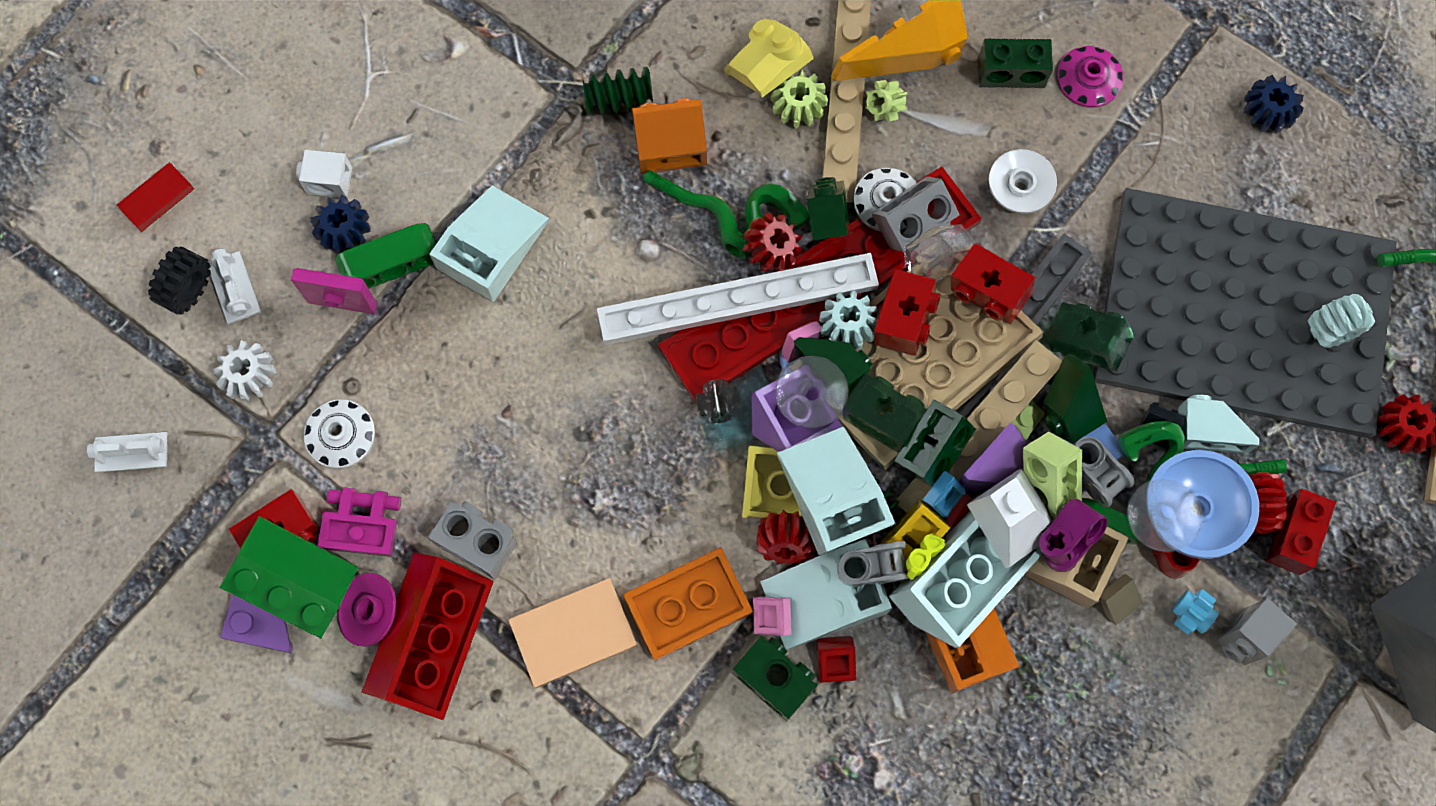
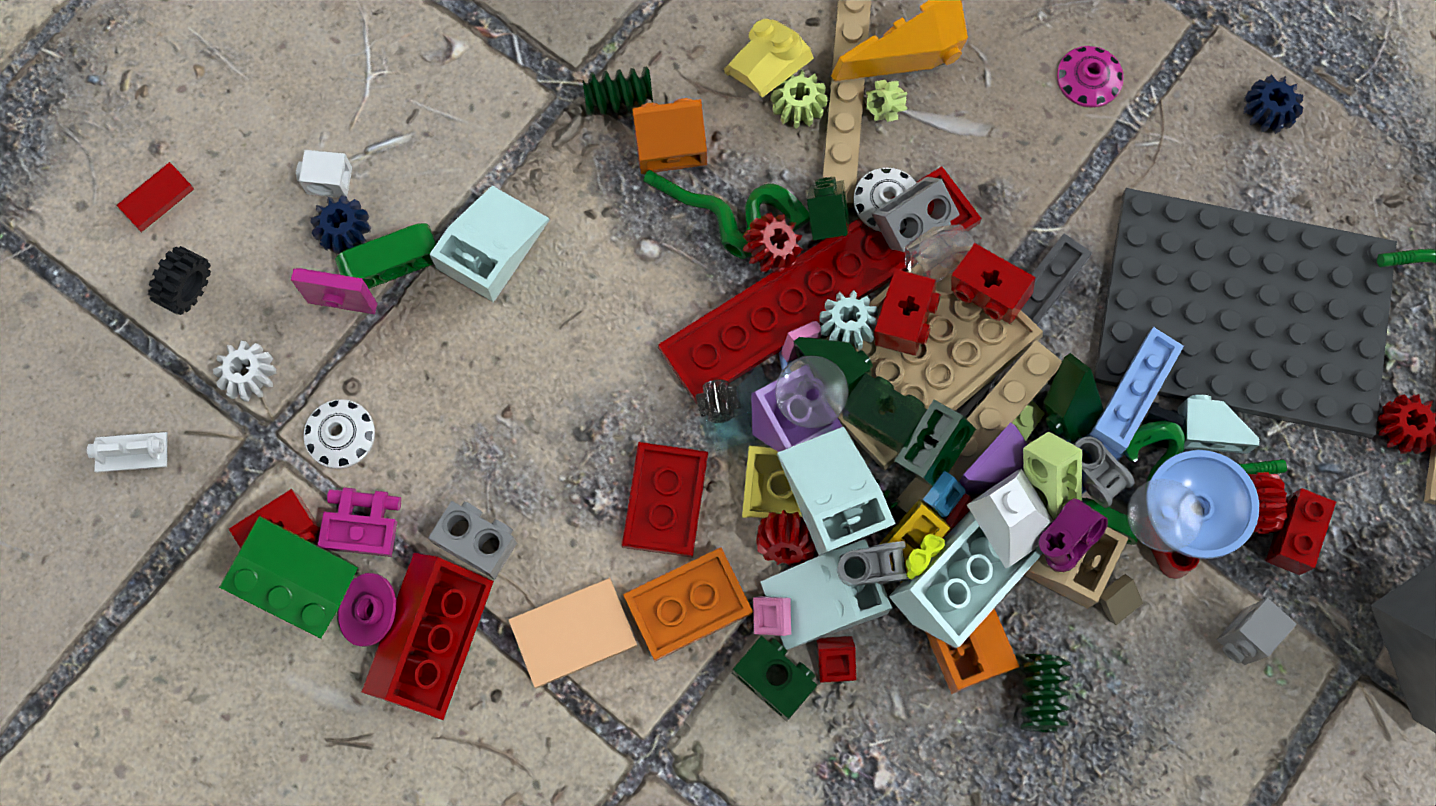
(233, 286): white hinge -> none
(255, 627): medium lavender wing -> none
(665, 499): none -> red tile
(737, 298): white plate -> none
(1015, 63): dark green brick -> none
(1029, 169): white dish -> none
(1045, 693): none -> dark green piece
(1090, 335): clear green brick -> none
(1136, 390): none -> light blue plate
(1195, 611): medium azure gear -> none
(1341, 320): light aqua gear -> none

